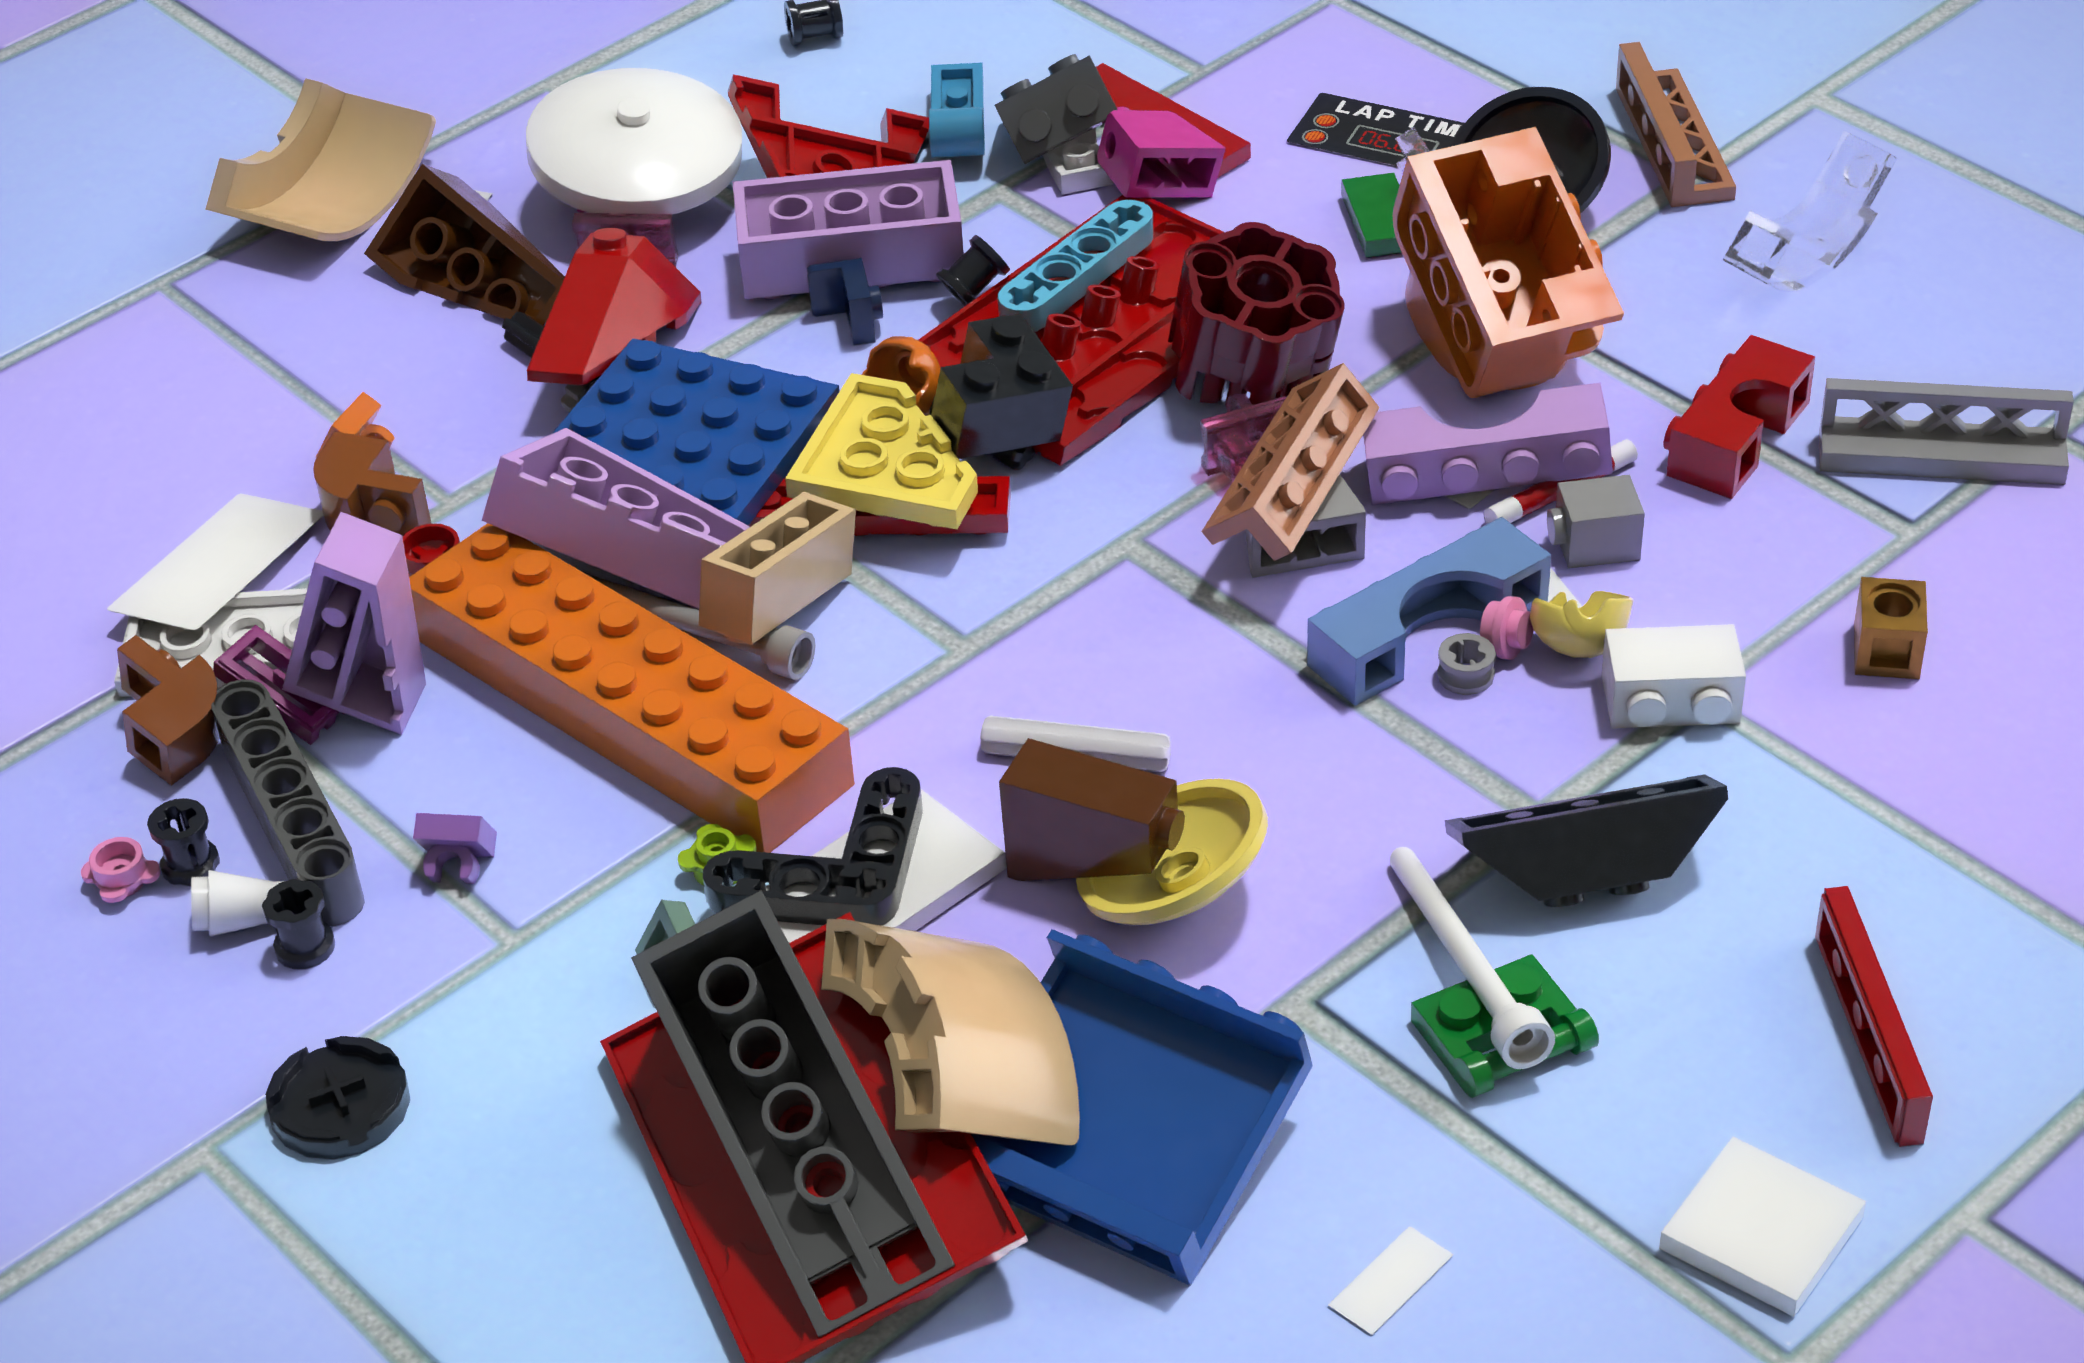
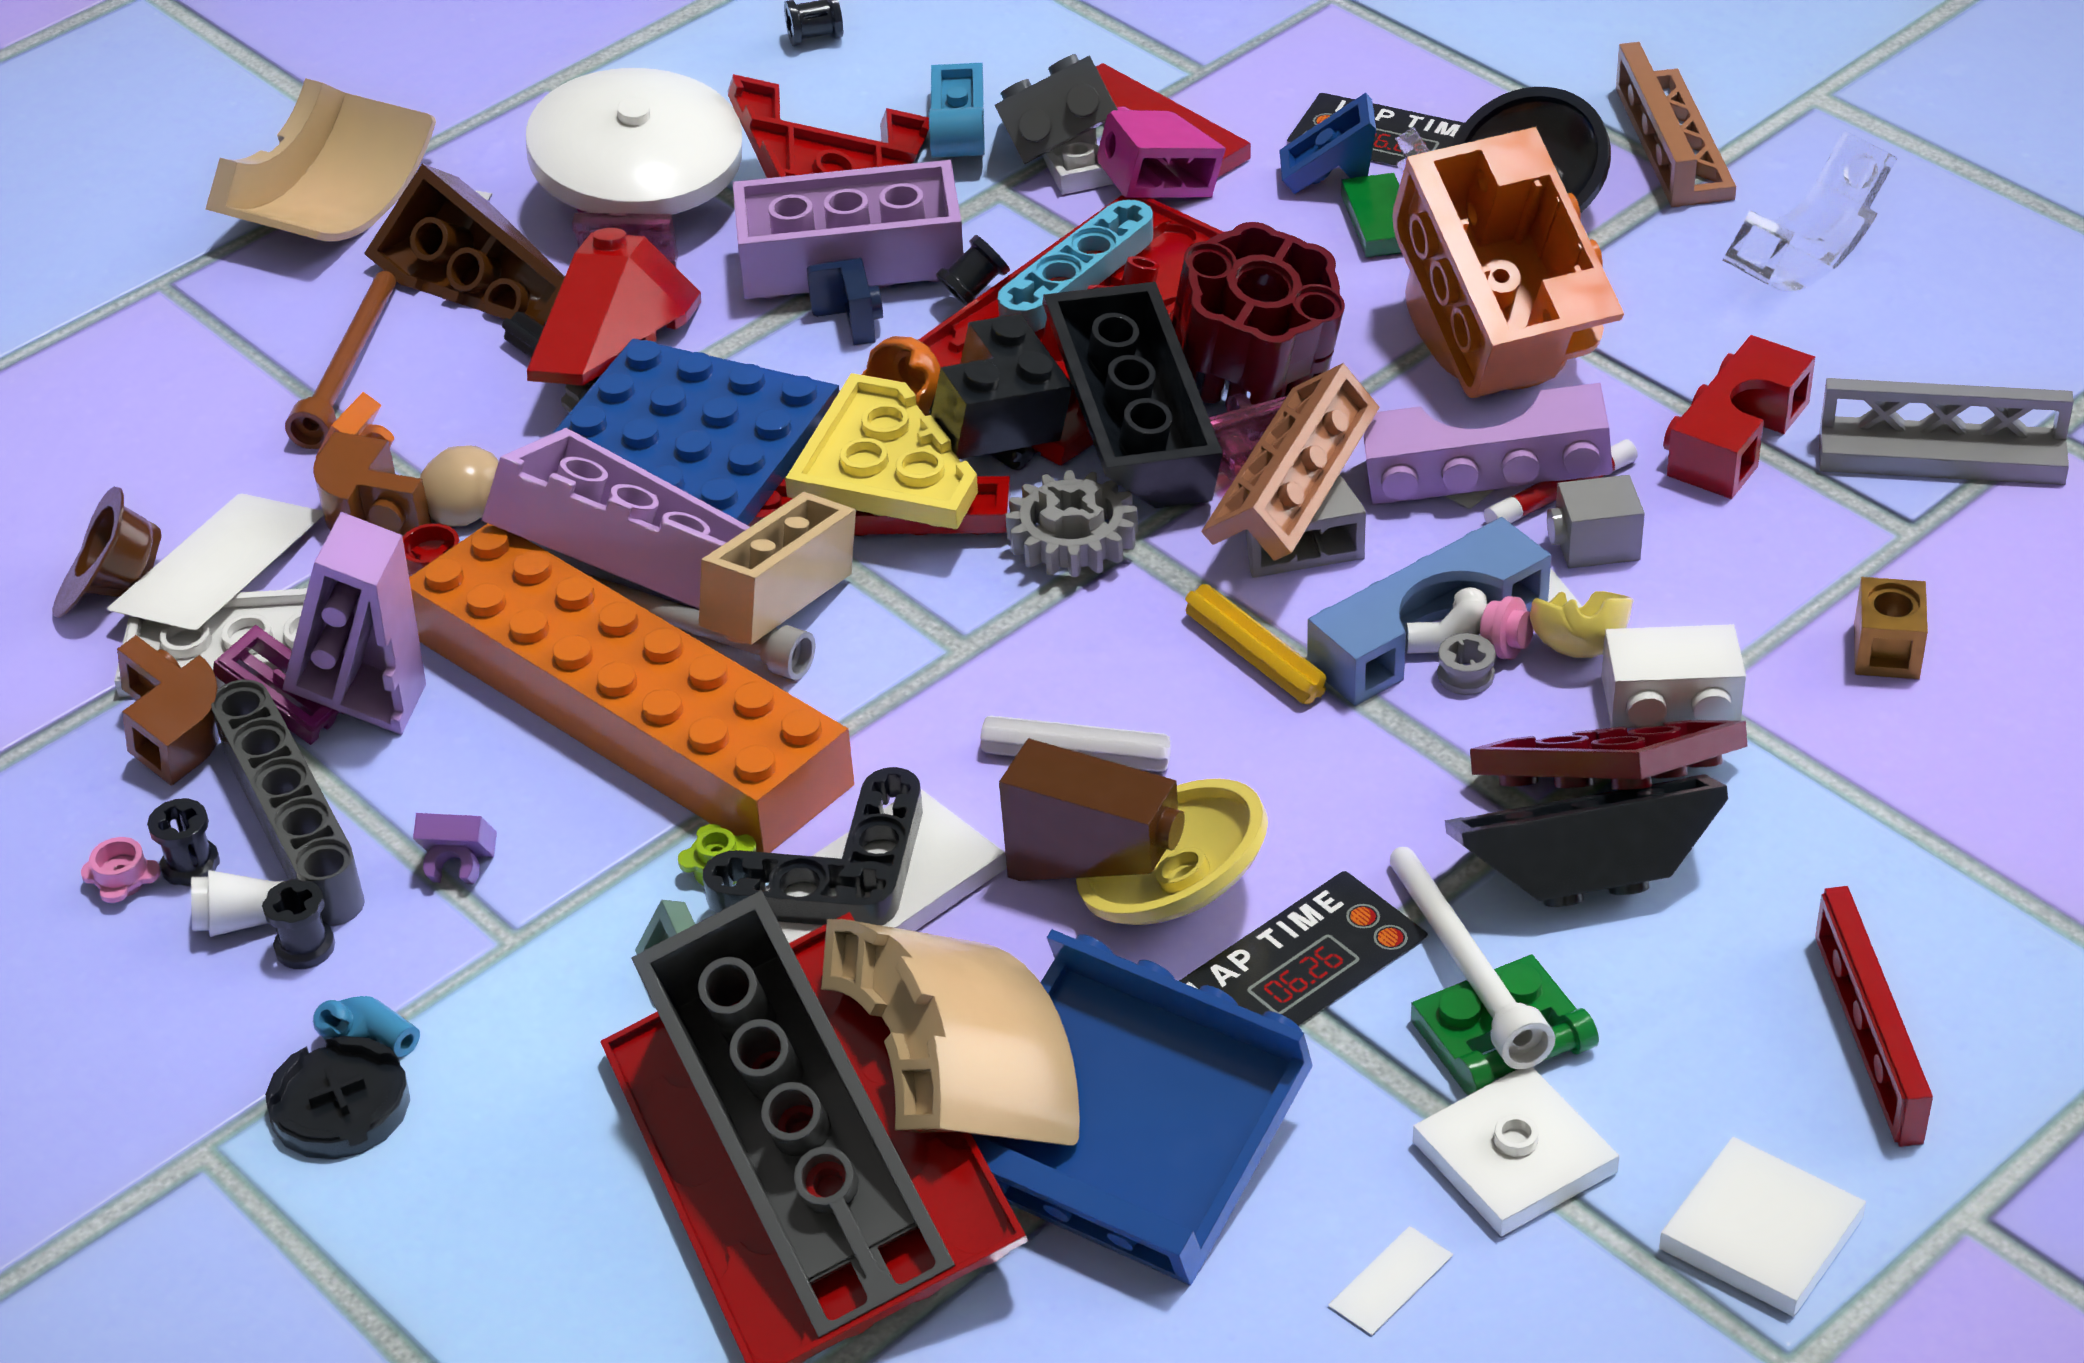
(113, 554): none -> reddish brown piece
(313, 416): none -> dark orange piece
(367, 1019): none -> dark azure arm
(459, 484): none -> tan hair
(1071, 523): none -> light grey gear
(1136, 392): none -> black slope
(1256, 644): none -> yellow axle
(1311, 951): none -> black sticker
(1339, 140): none -> blue slope
(1463, 618): none -> white arm
(1515, 1149): none -> white plate
(1611, 753): none -> dark red plate

